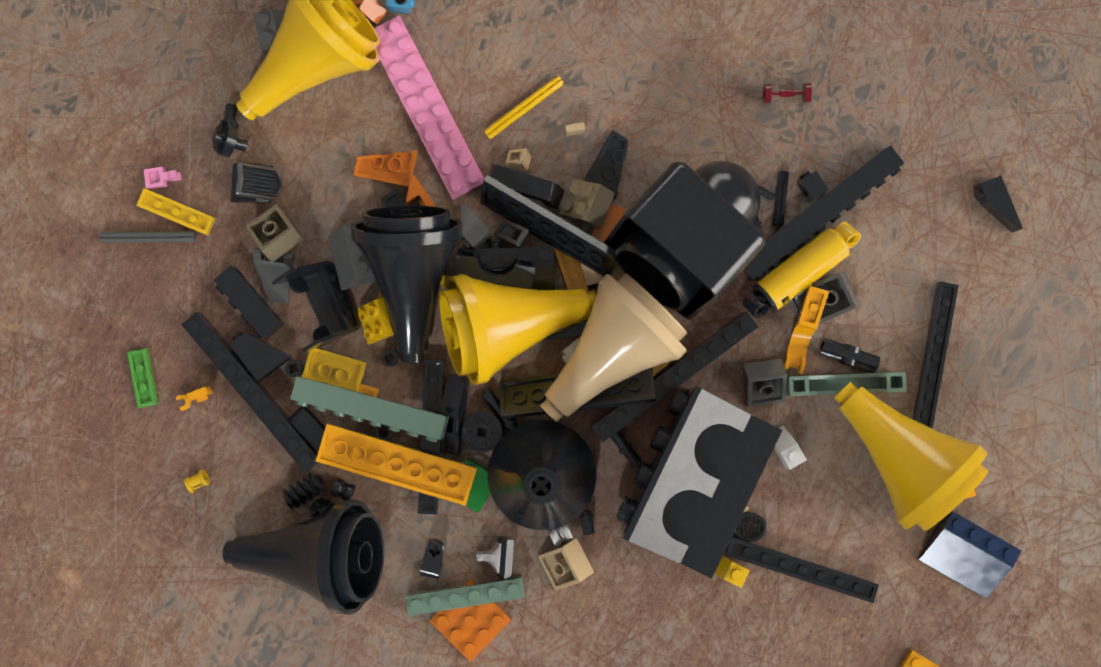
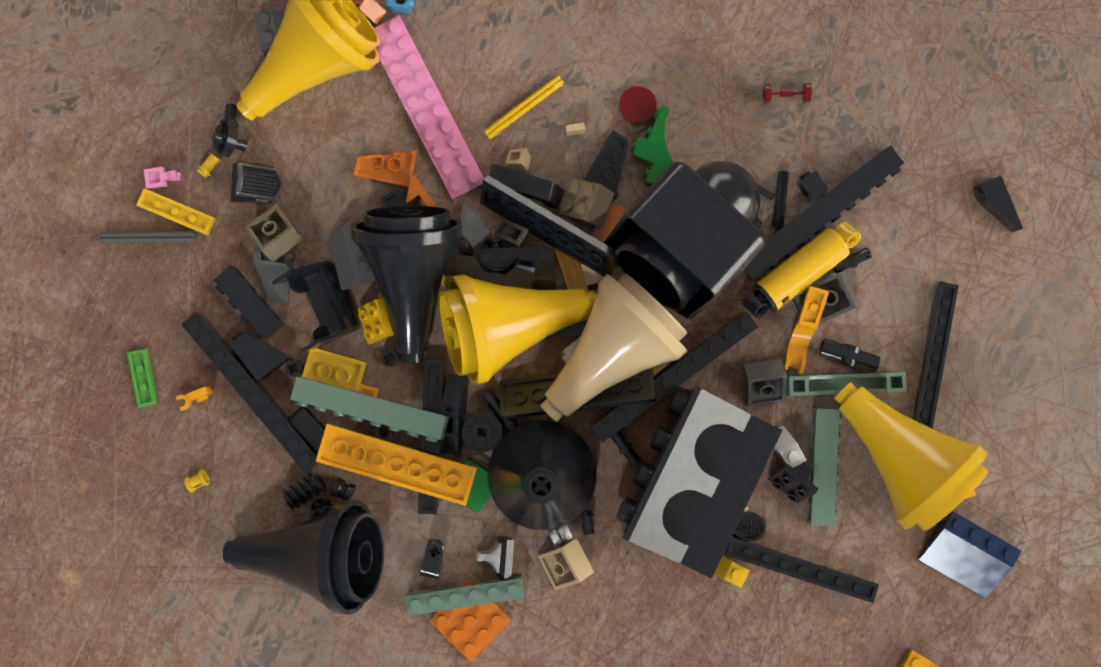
(208, 165): none -> yellow pin
(637, 105): none -> dark red tile
(654, 149): none -> green arch
(794, 482): none -> black plate
(824, 461): none -> sand green brick
(853, 260): none -> black pin

